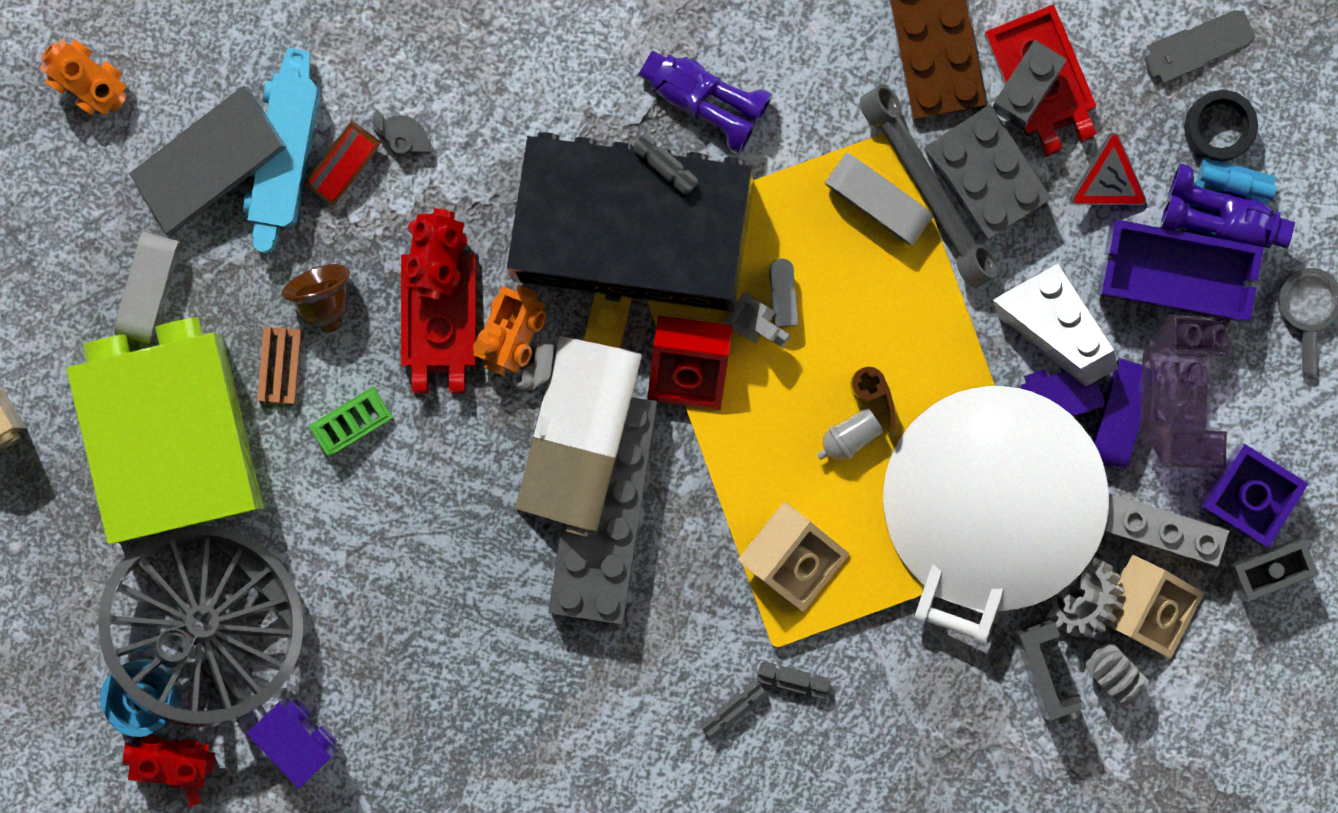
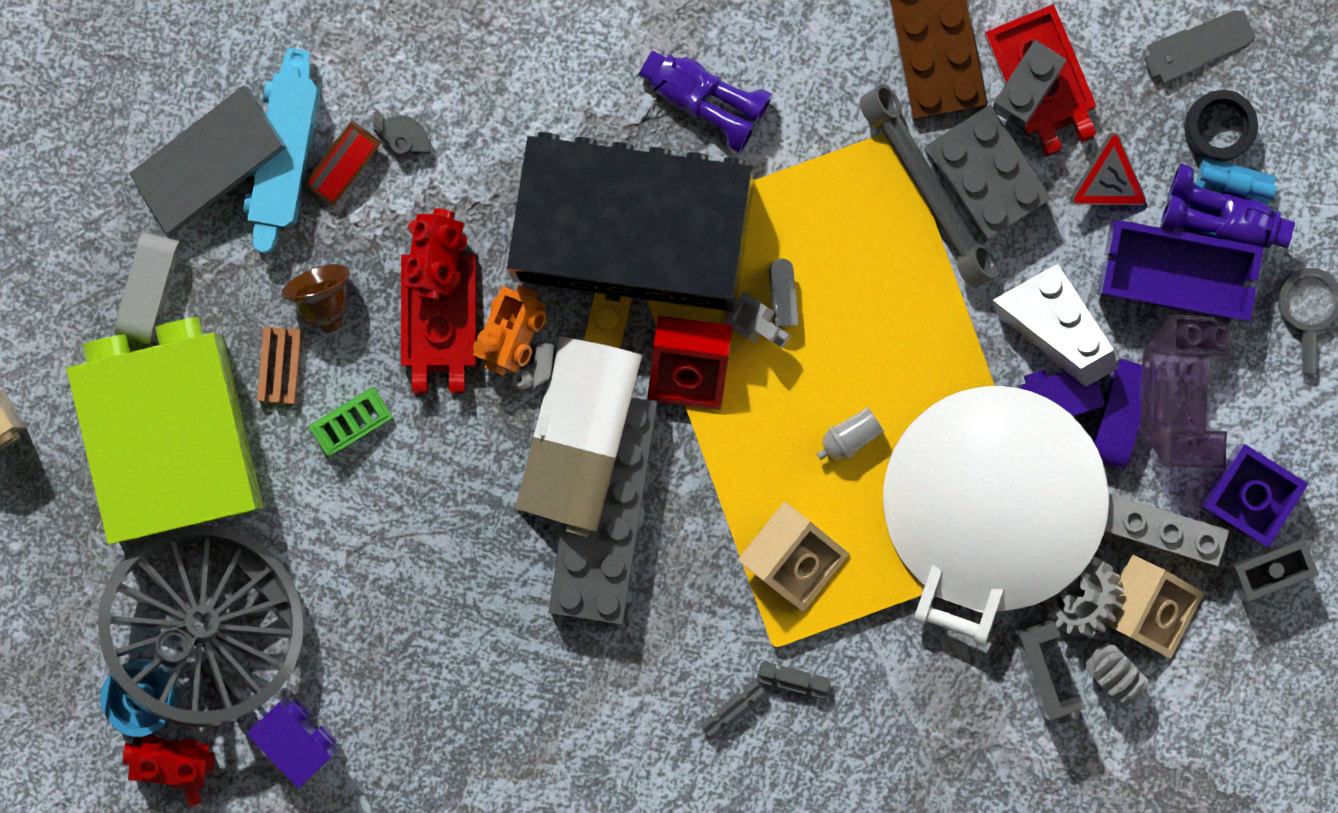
(72, 69): orange brick -> none
(665, 164): dark grey axle -> none
(879, 199): light grey beam -> none
(881, 389): reddish brown panel -> none

